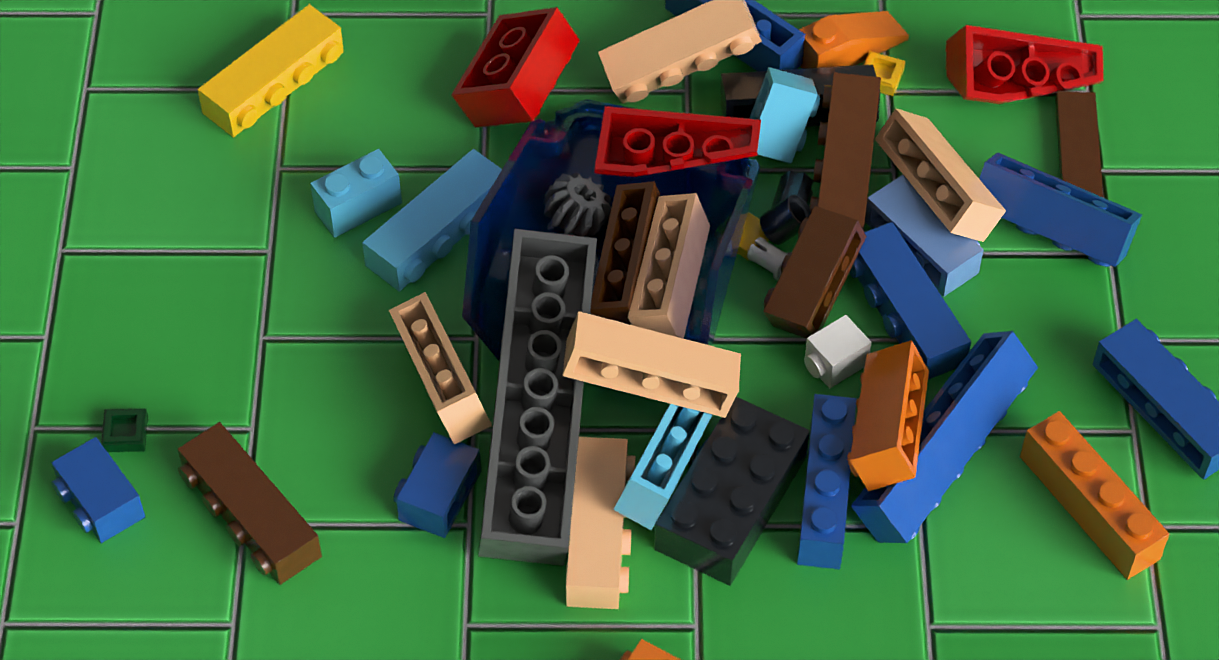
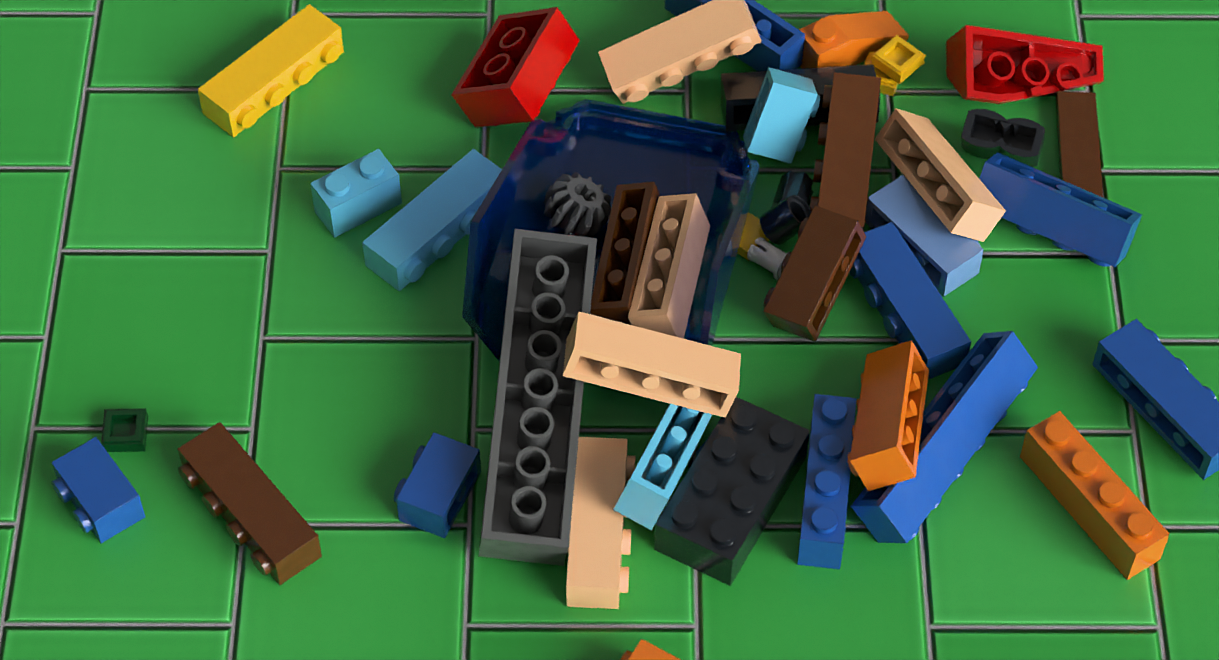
(440, 368): light nougat brick -> none
(663, 141): red wedge -> none
(836, 351): white brick -> none
(898, 59): none -> yellow tile
(990, 133): none -> black brick

